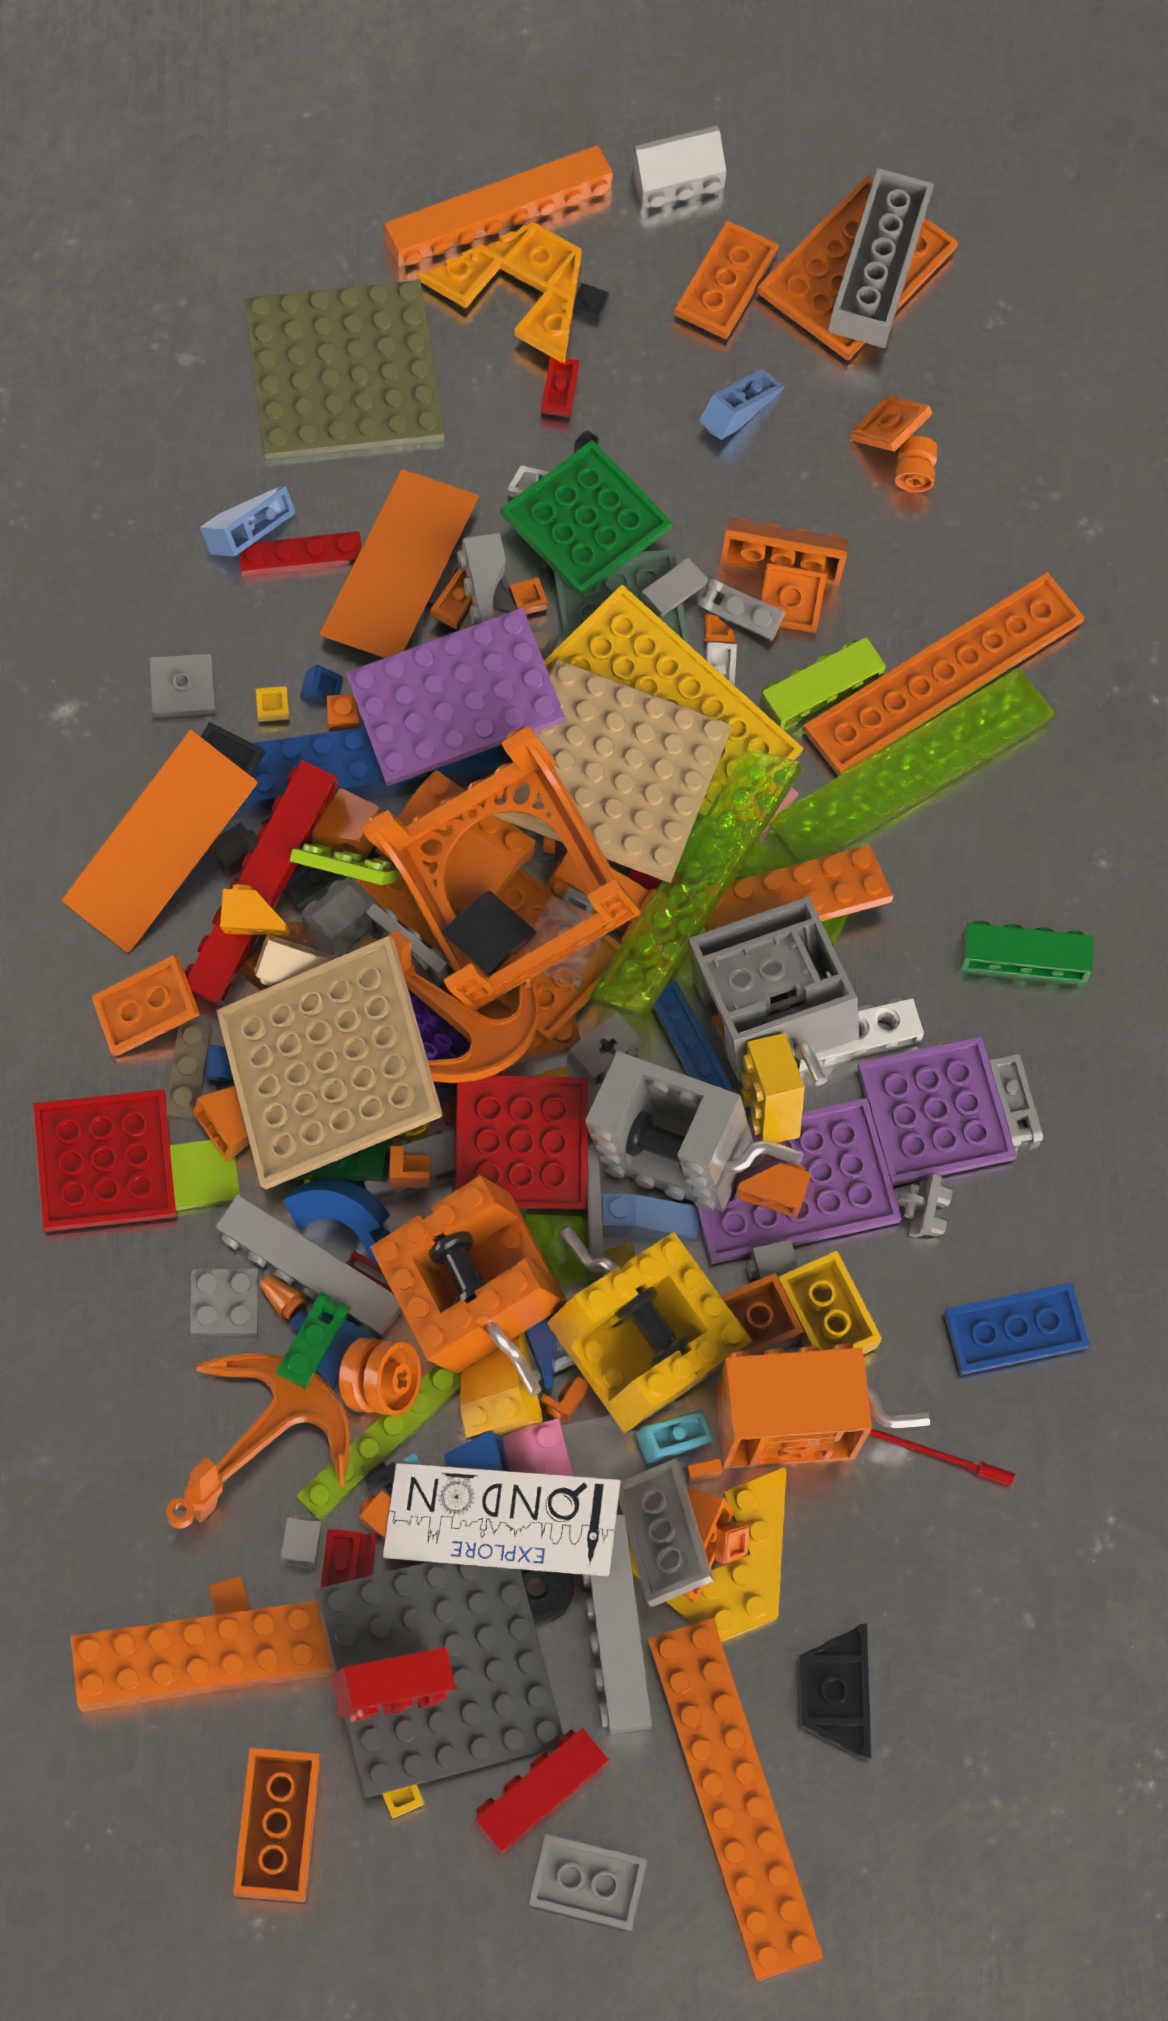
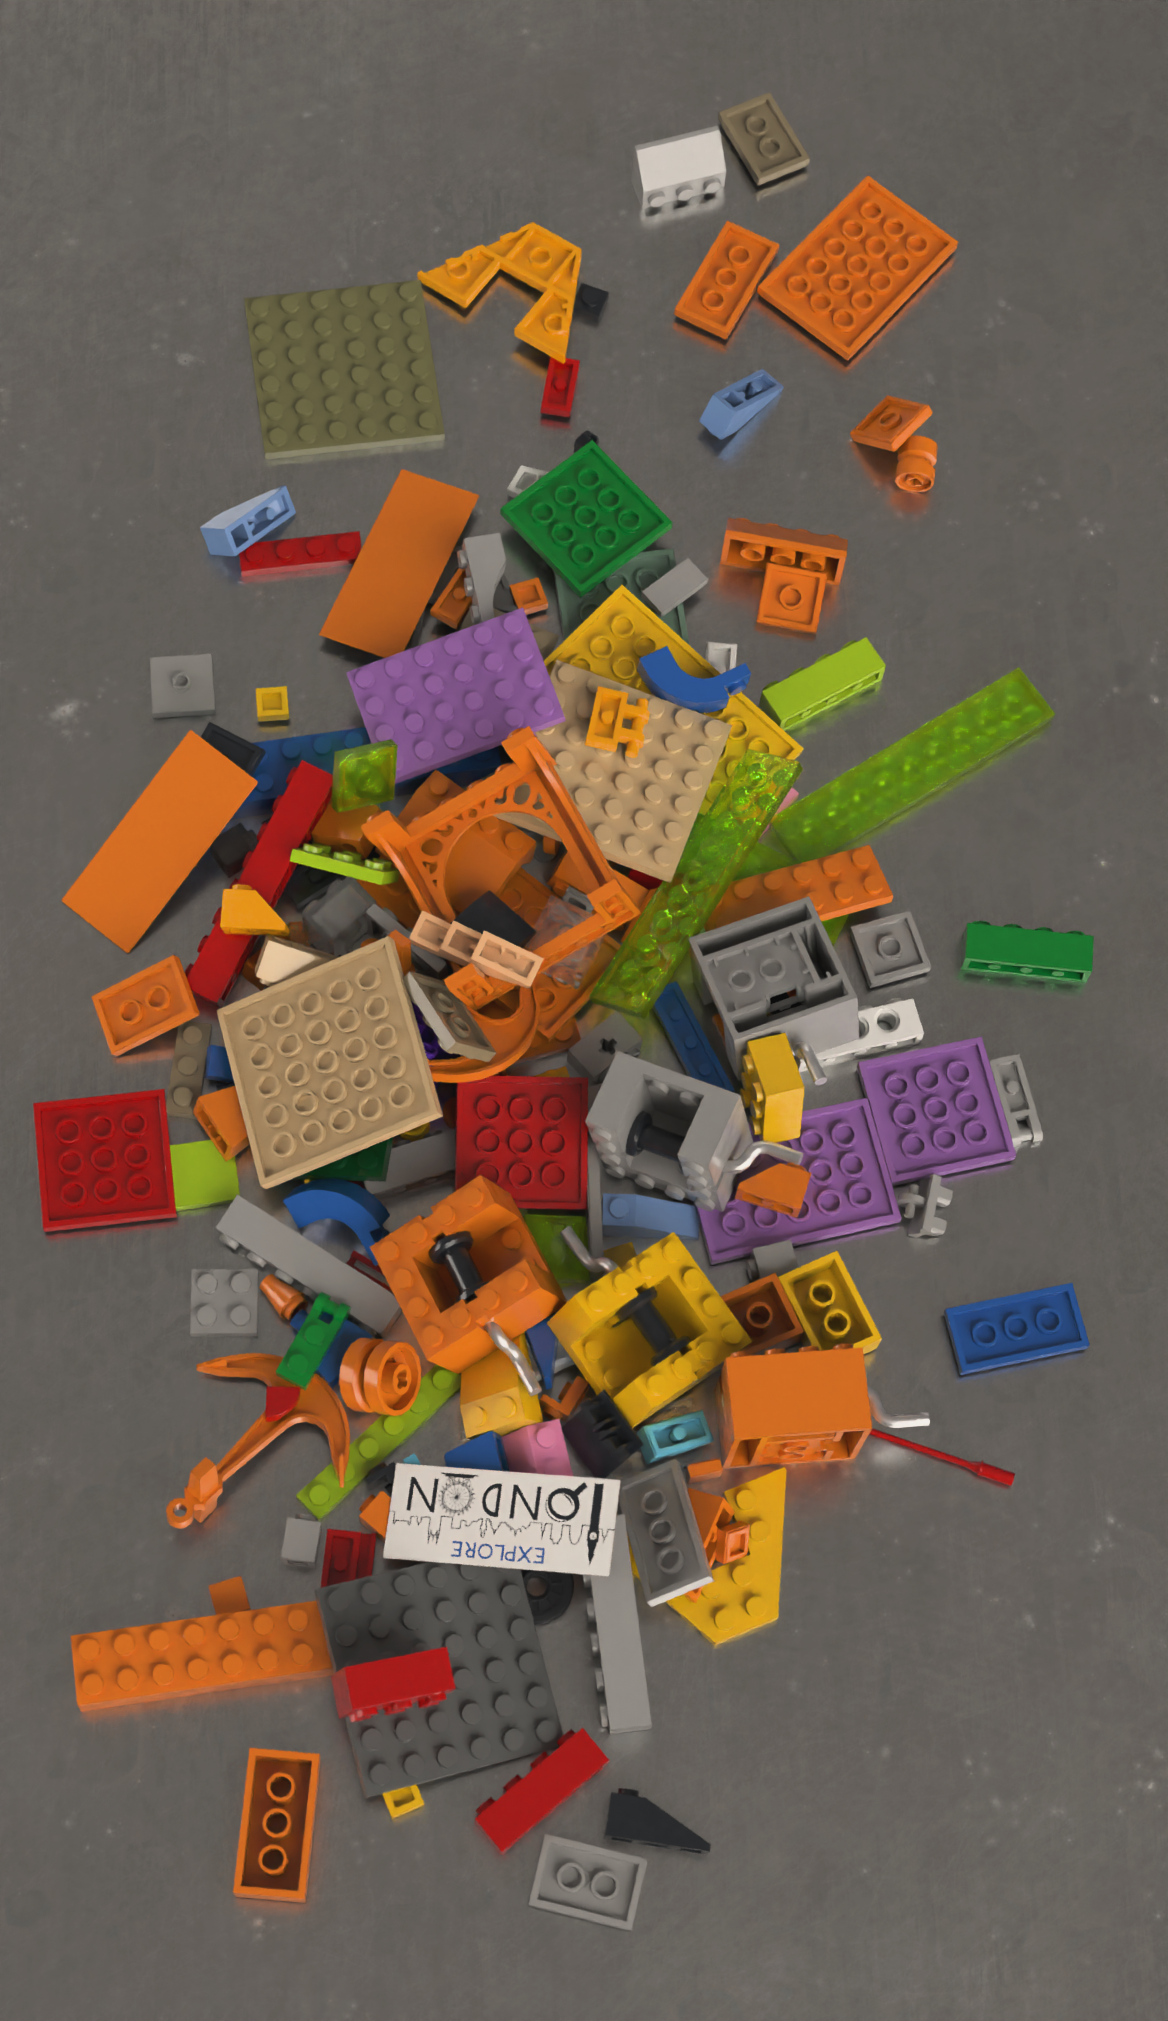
(280, 1401): none -> red tile
(320, 683): blue slope -> none
(342, 712): orange brick -> none
(364, 775): none -> clear neon green plate
(408, 1169): orange panel -> none
(448, 1018): none -> dark tan plate
(466, 946): none -> light nougat slope
(498, 206): orange brick -> none
(601, 1435): none -> black hinge
(606, 722): none -> light orange plate
(644, 1823): none -> black slope
(701, 695): none -> blue arch
(717, 630): orange tile -> none
(735, 1799): orange plate -> none
(741, 609): light grey plate -> none
(763, 138): none -> dark tan plate
(836, 1691): black wing -> none
(880, 258): light grey brick -> none
(890, 949): none -> light grey plate
(942, 674): orange plate -> none

